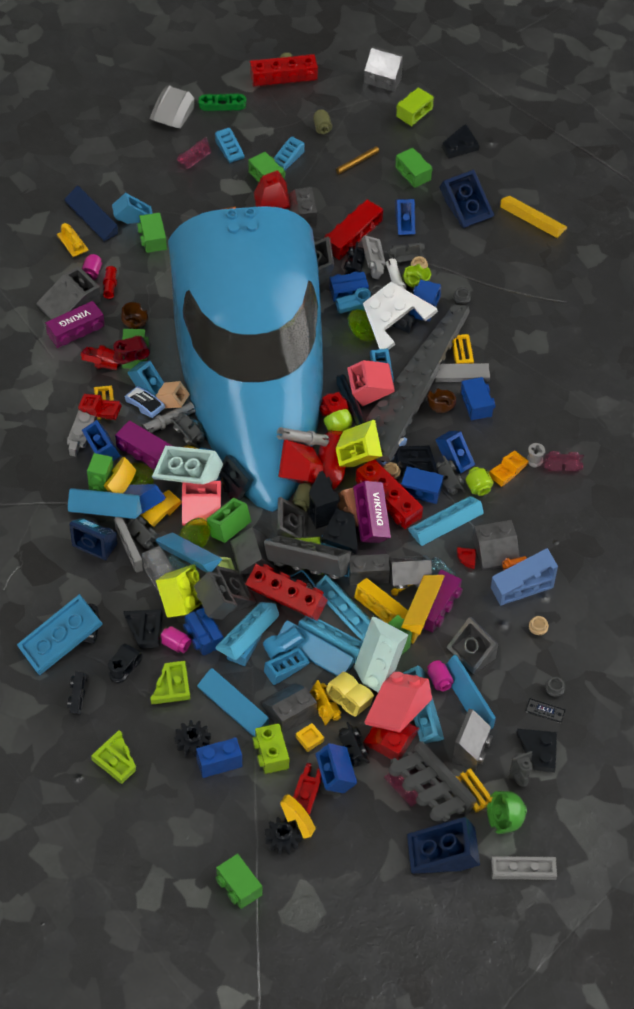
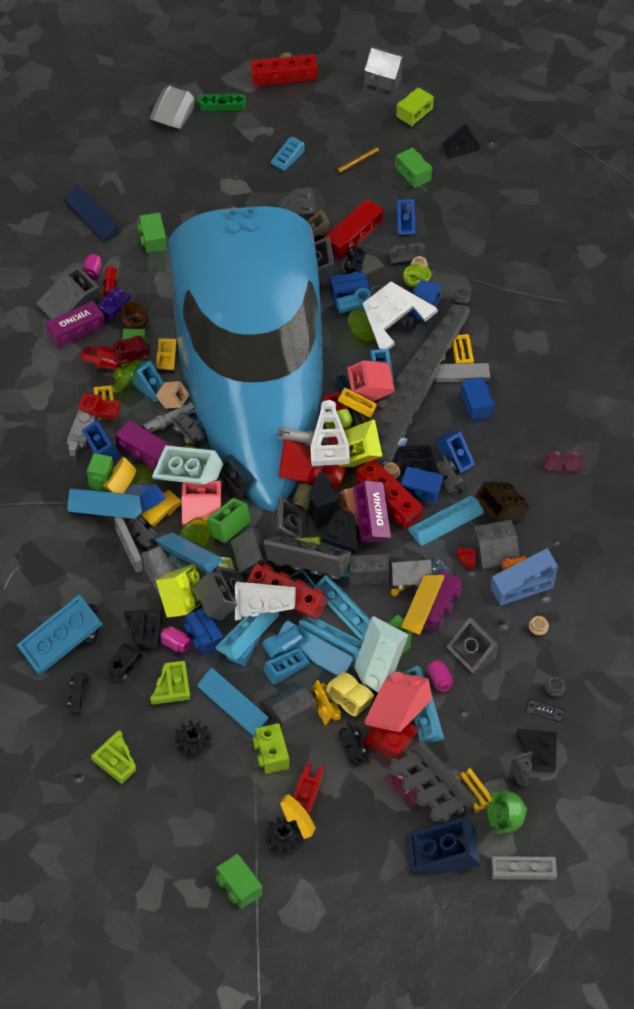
(71, 240): yellow hinge -> none
(93, 538): dark blue slope -> none
(114, 302): none -> dark purple hips
(123, 376): none -> clear neon green dish
(129, 209): dark azure slope -> none
(145, 401): slope -> none
(166, 354): none -> yellow slope
(195, 153): clear pink hinge -> none
(219, 757): blue brick -> none
(224, 136): dark azure slope -> none
(261, 598): none -> white wing
(262, 165): bright green brick -> none
(272, 191): red slope -> none
(309, 737): yellow plate -> none
(319, 224): none -> dark tan slope
(322, 121): olive brick -> none
(329, 453): none -> white plate
(336, 768): blue brick -> none
(357, 402): none -> yellow tile
(374, 255): light grey hinge -> none
(380, 603): yellow slope -> none
(394, 273): white pin -> none
(441, 400): reddish brown hair -> none
(466, 199): dark blue slope -> none
(468, 692): dark azure slope -> none
(471, 741): flat silver slope -> none
(479, 481): lime head -> none
(502, 501): none -> dark brown brick
(509, 468): light orange slope -> none
(532, 216): yellow slope -> none
(535, 455): light grey bush -> none

